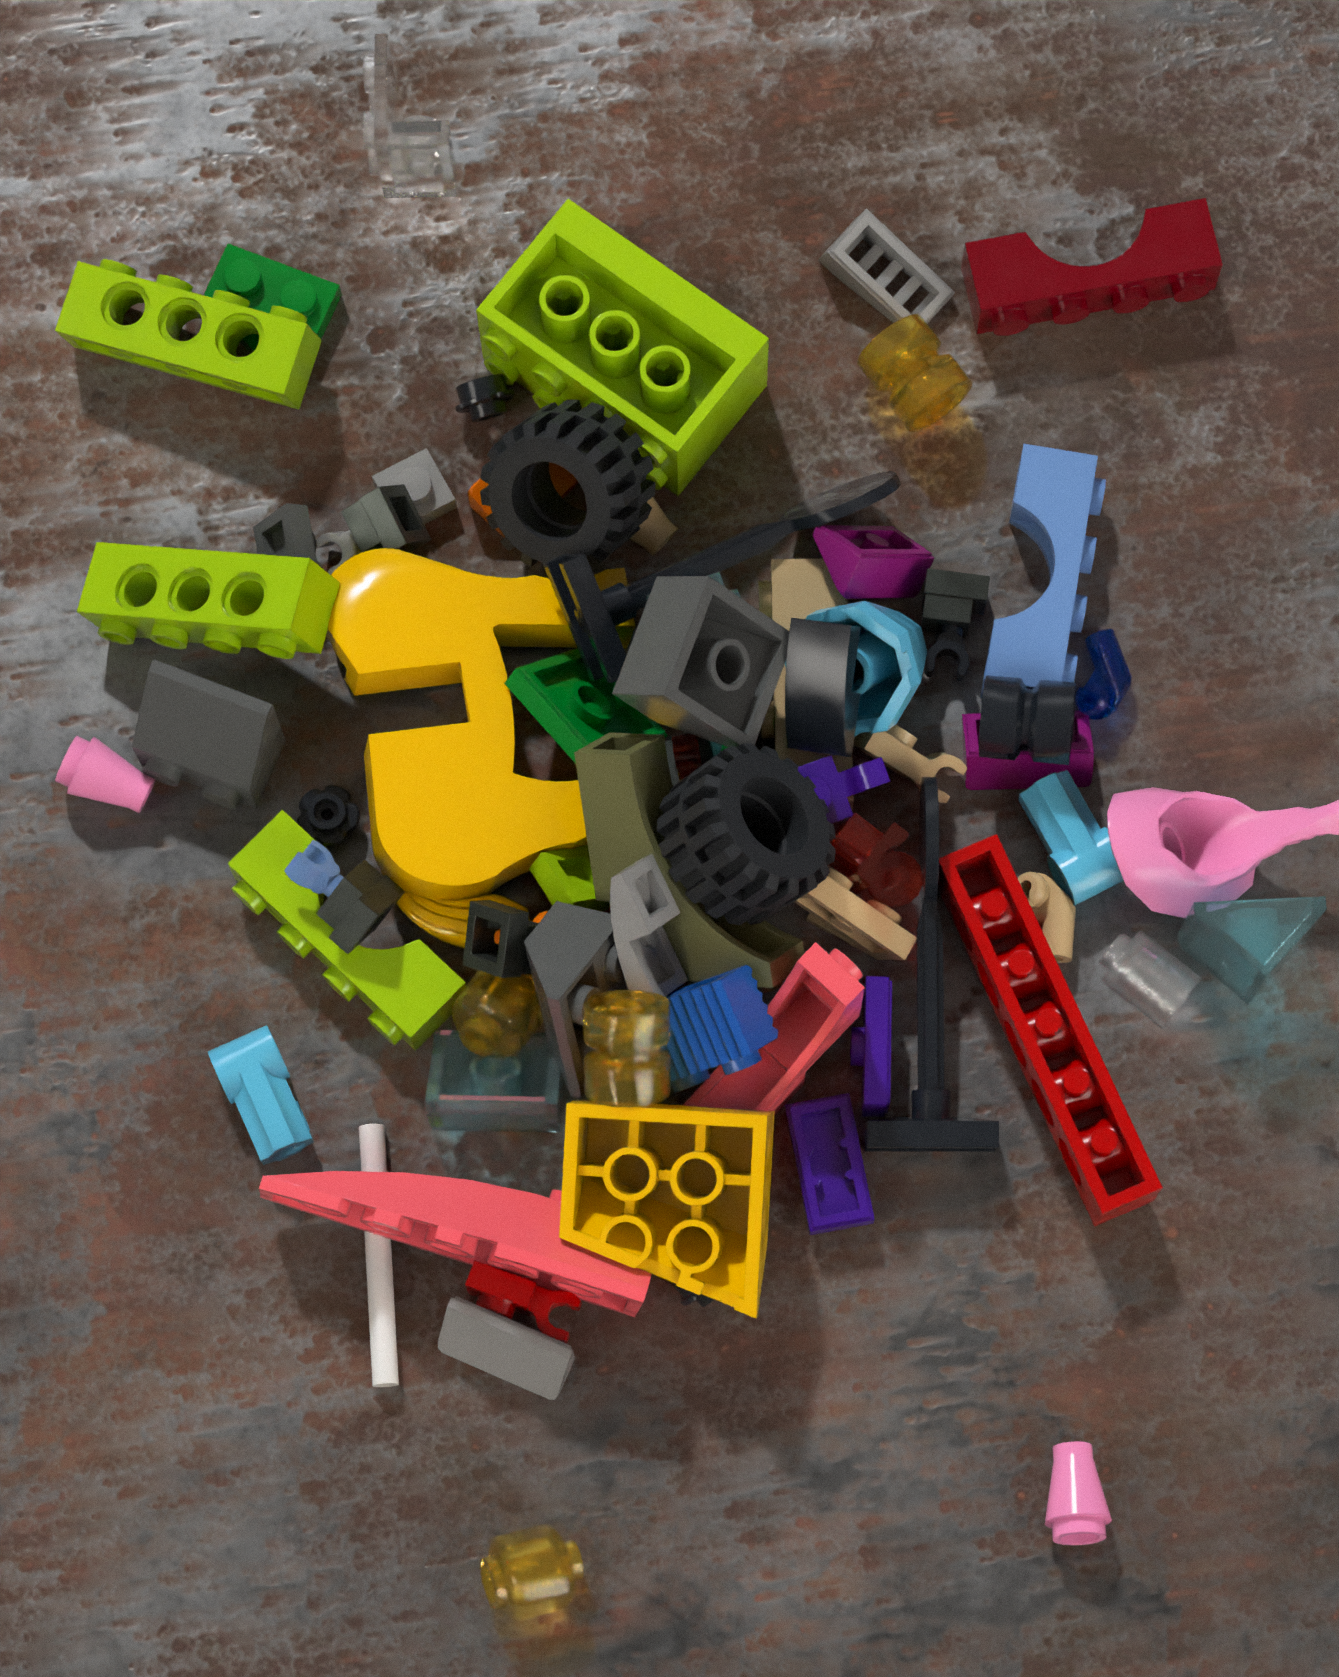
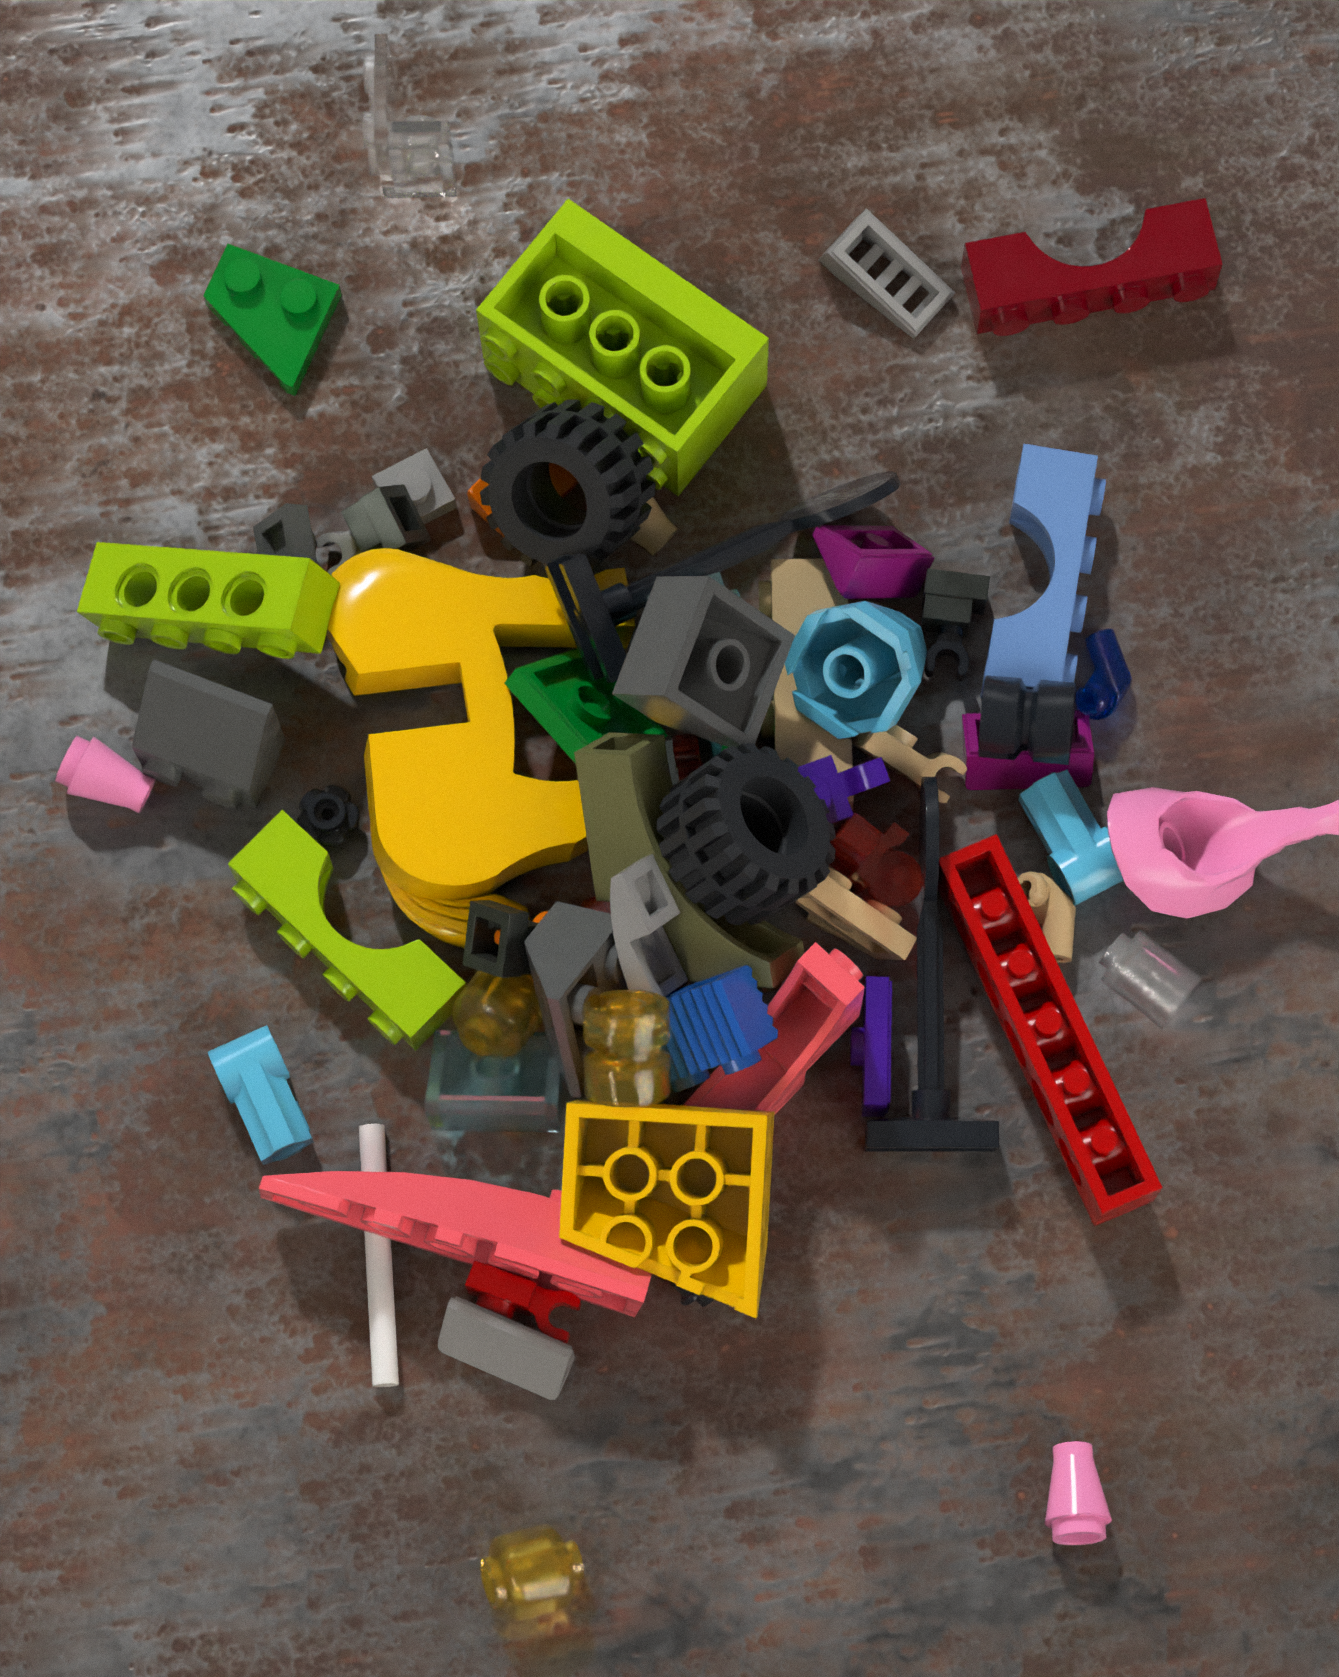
(272, 372): lime brick -> none
(354, 902): pearl dark grey piece -> none
(484, 397): black plate -> none
(567, 877): lime plate -> none
(819, 686): black slope -> none
(829, 1164): dark purple plate -> none
(910, 367): clear yellow wheel -> none
(1248, 939): clear light blue slope -> none

